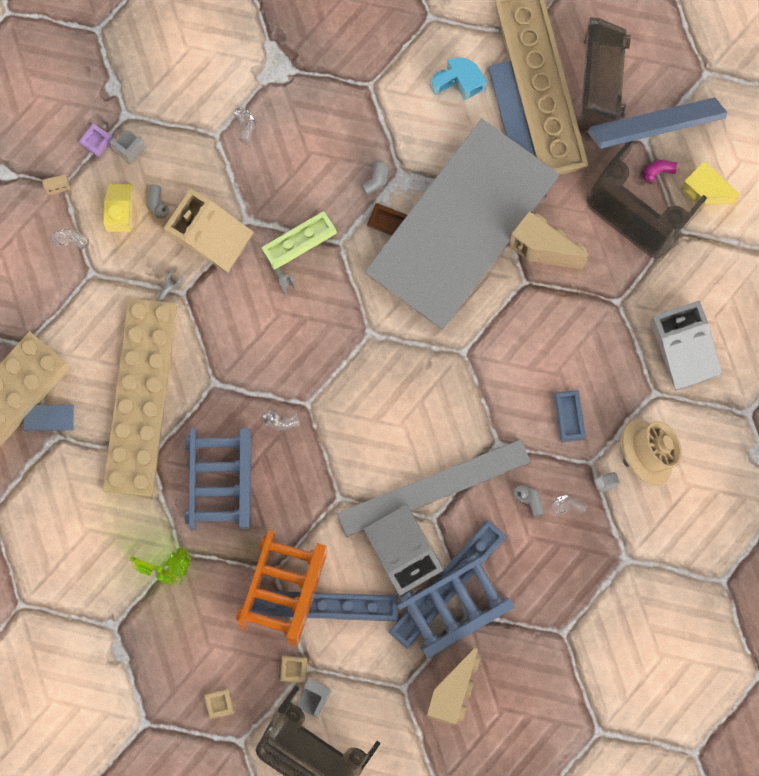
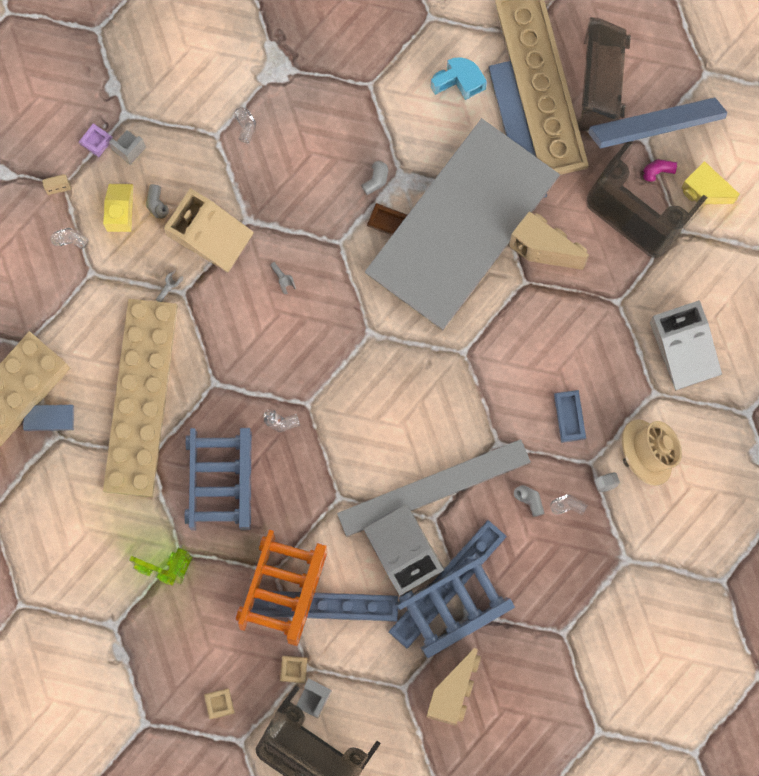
(299, 240): yellowish green plate -> none

